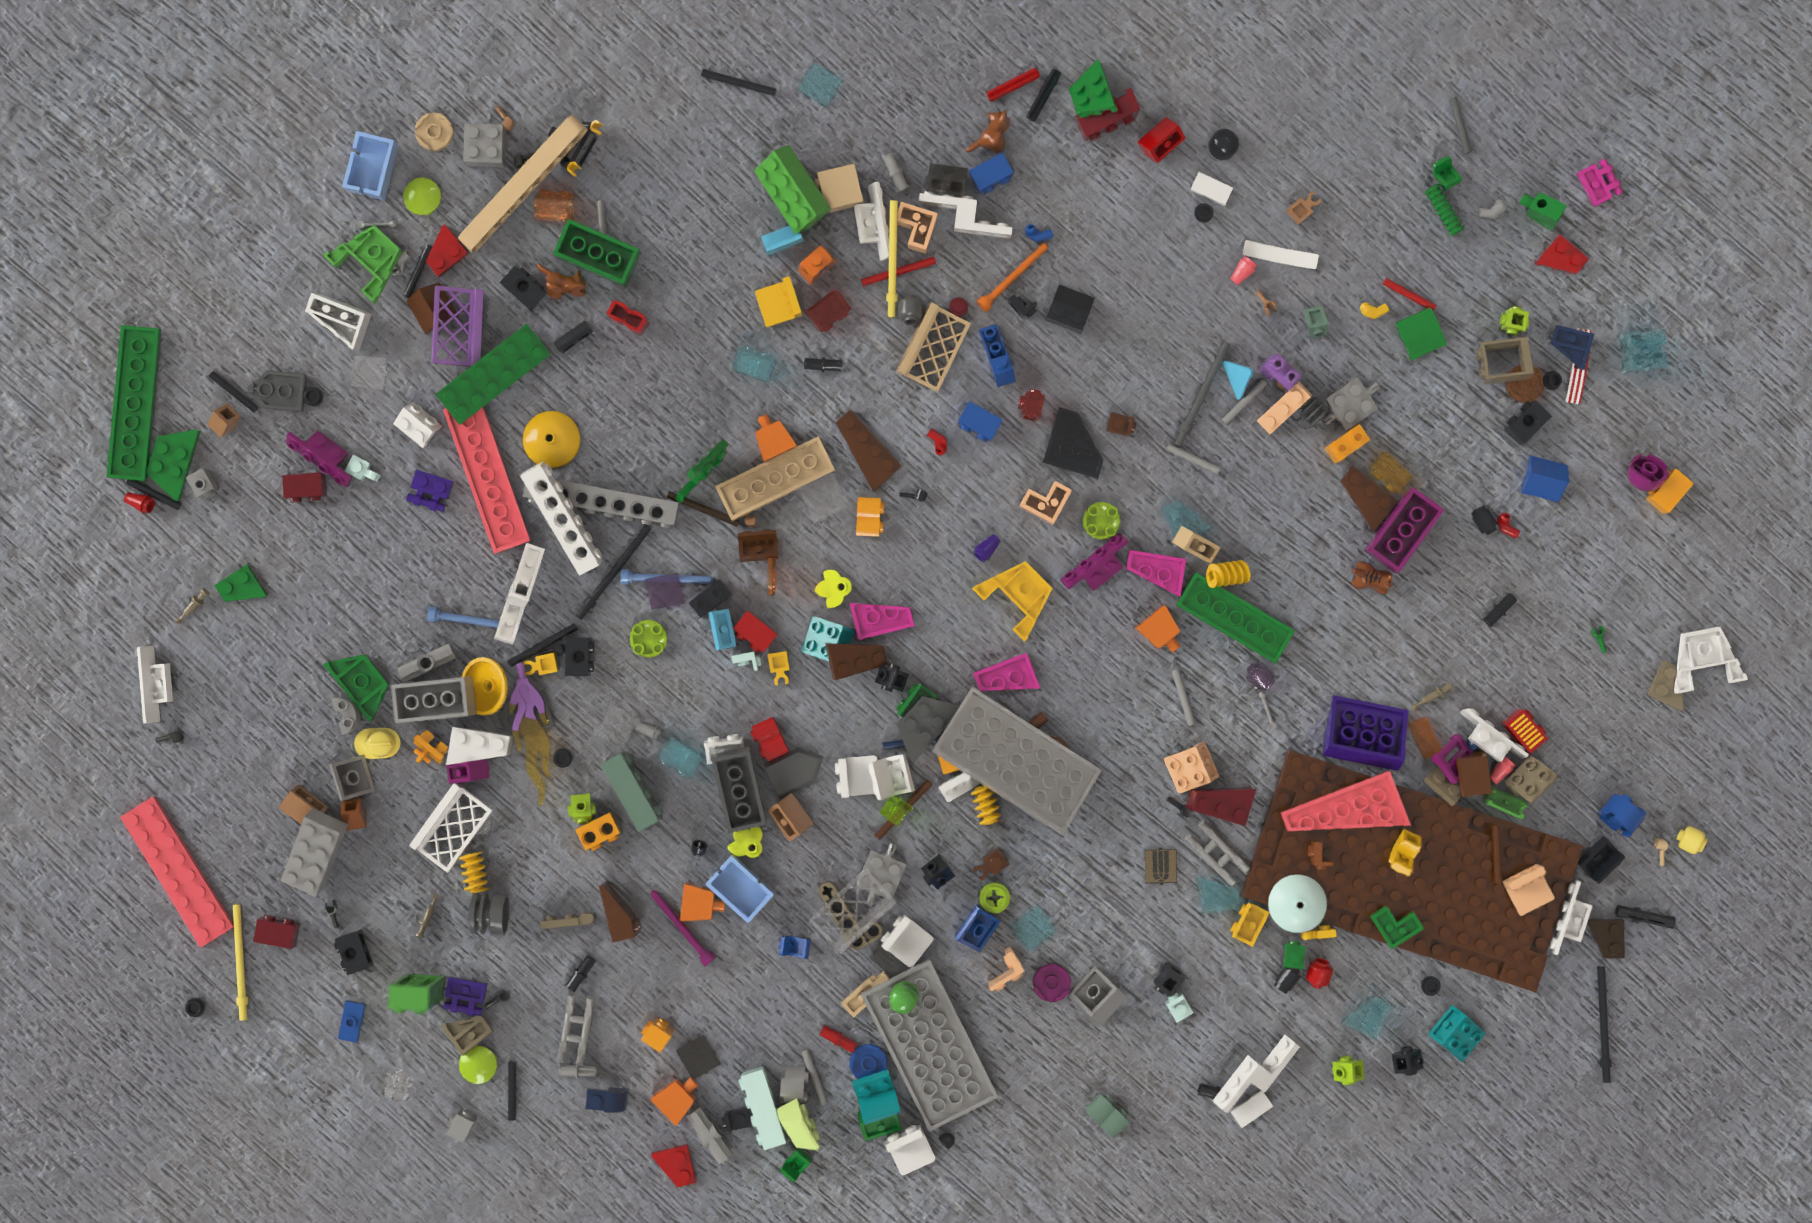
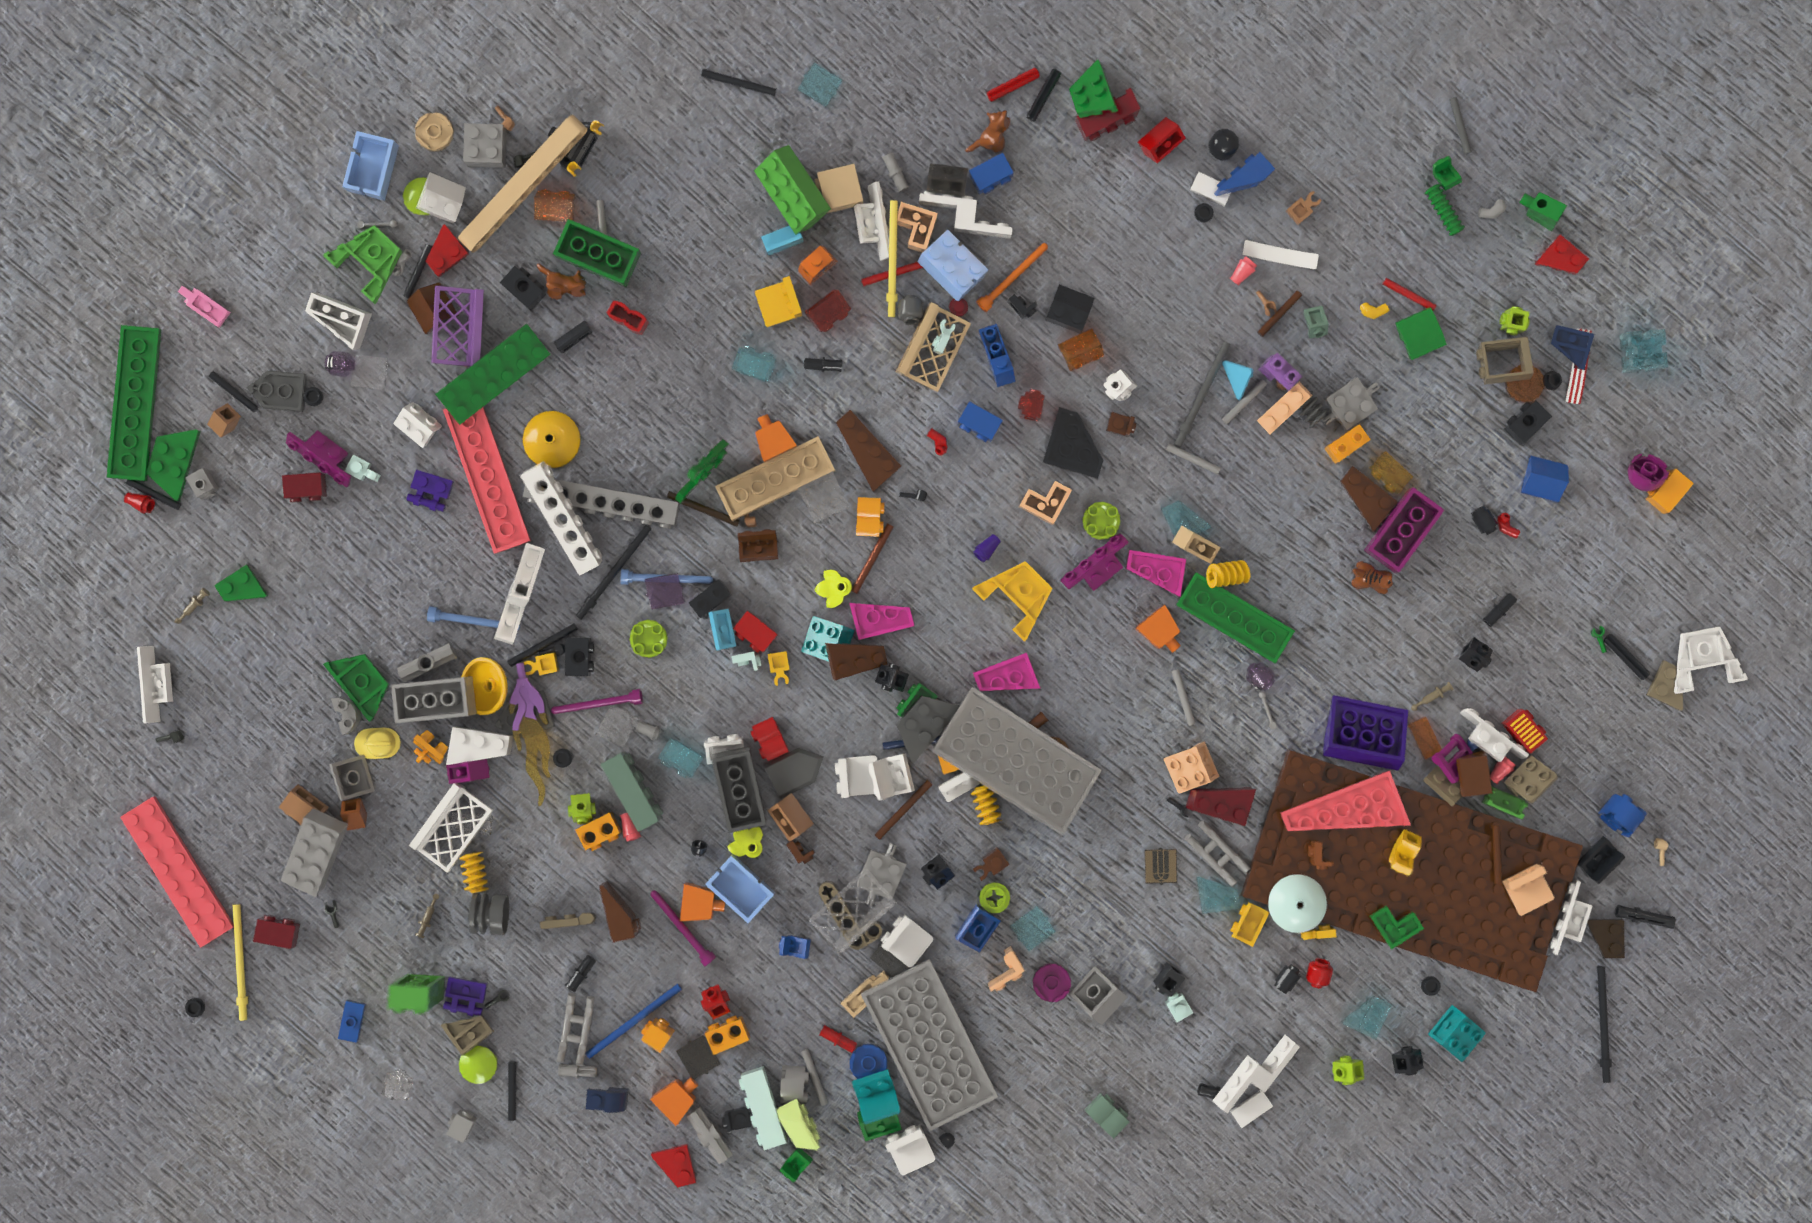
(205, 306): none -> bright pink hinge
(339, 363): none -> clear purple head
(356, 941): black brick -> none
(441, 198): none -> white slope
(628, 828): none -> coral cone
(633, 697): none -> magenta piece
(633, 1021): none -> blue piece
(715, 1001): none -> red brick
(729, 1039): none -> light orange brick
(770, 577): clear orange tile -> none
(797, 849): none -> reddish brown bracket
(872, 558): none -> copper bar
(895, 810): clear neon green panel -> none
(903, 998): bright green helmet -> none
(941, 341): none -> light aqua plate
(952, 265): none -> light blue piece
(1036, 235): blue arm -> none
(1081, 349): none -> clear orange bracket
(1119, 385): none -> white brick
(1254, 171): none -> blue slope
(1277, 316): none -> reddish brown bar
(1294, 955): green bracket -> none
(1476, 654): none -> black brick
(1594, 184): dark pink plate -> none
(1625, 655): none -> black axle
(1691, 840): light yellow head -> none

